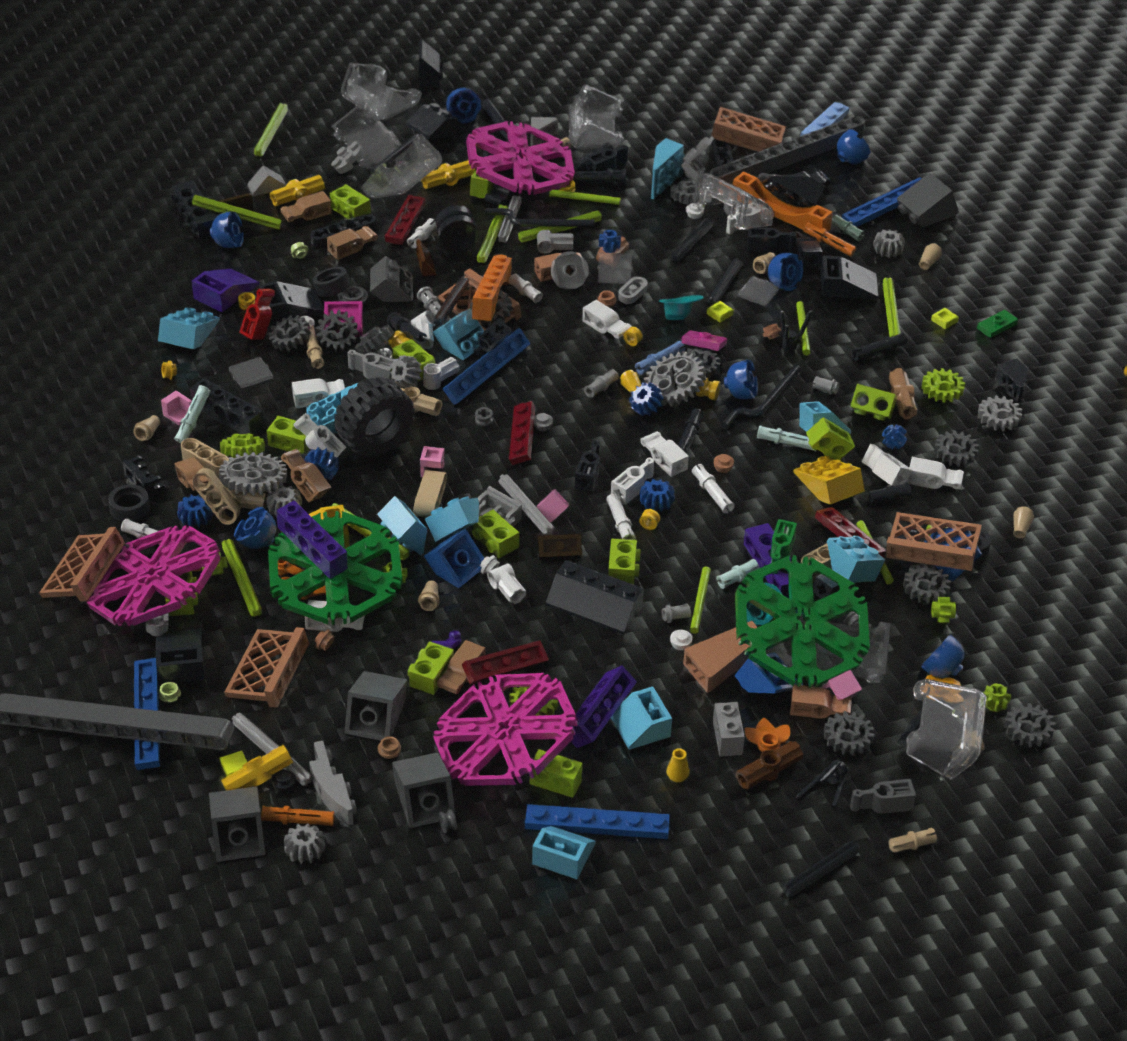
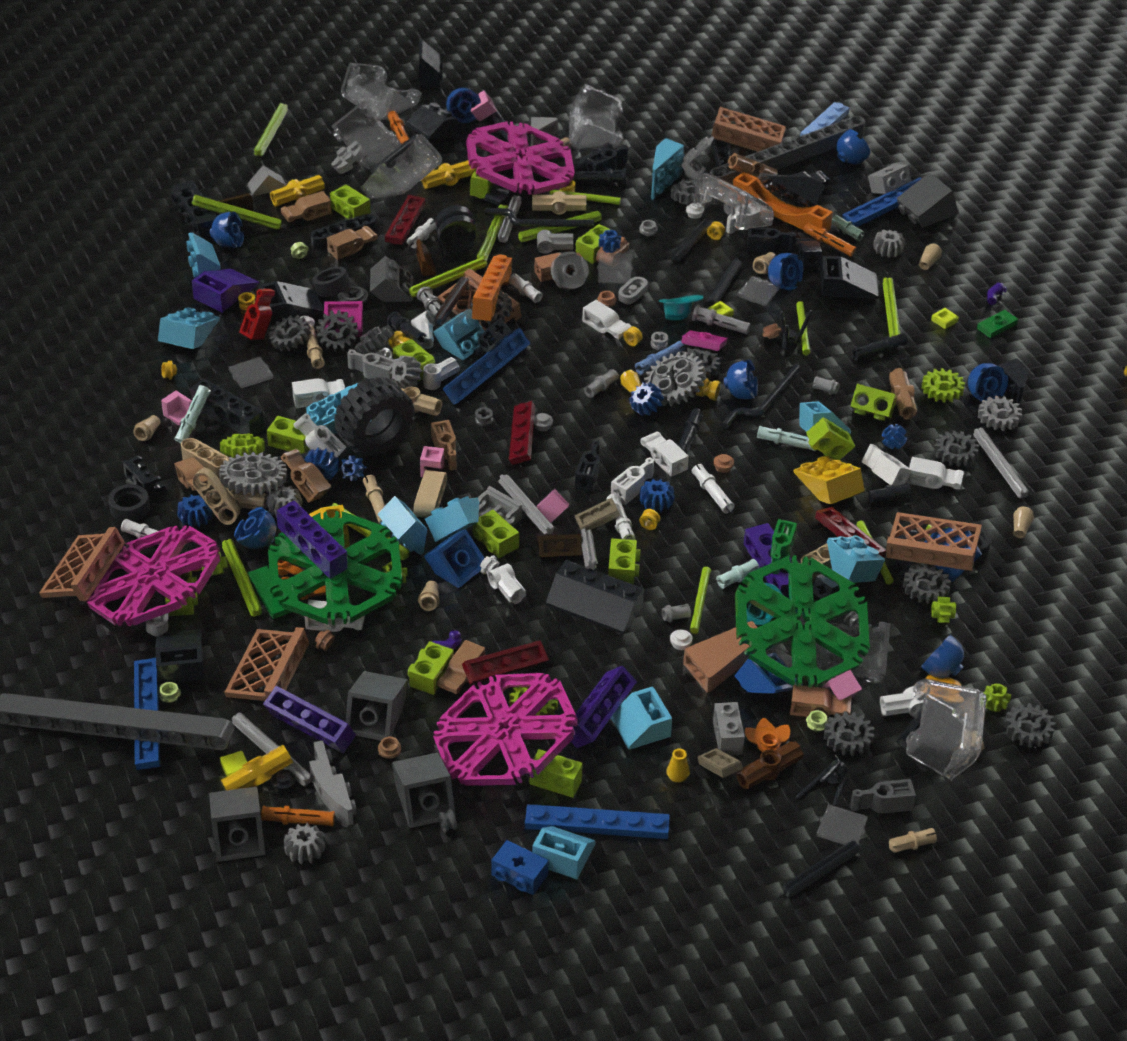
(201, 256): none -> medium azure slope
(261, 583): none -> green tile
(309, 719): none -> dark purple brick
(347, 468): none -> blue gear
(374, 494): none -> tan pin
(394, 121): none -> orange pin
(445, 439): none -> medium nougat piece
(448, 276): none -> lime axle
(485, 108): none -> bright pink panel
(519, 867): none -> blue brick
(559, 202): none -> tan piece
(588, 549): none -> light grey axle
(589, 243): none -> lime brick
(597, 515): none -> dark tan plate
(648, 228): none -> light grey plate
(659, 340): none -> light grey bush
(712, 317): none -> light grey pin
(714, 228): none -> yellow bush
(720, 762): none -> dark tan plate
(749, 166): none -> medium nougat piece
(817, 720): none -> yellowish green plate
(841, 825): none -> clear piece
(889, 178): none -> light grey brick
(900, 703): none -> white piece
(987, 381): none -> blue cylinder
(992, 293): none -> dark purple arm
(1000, 462): none -> light grey axle

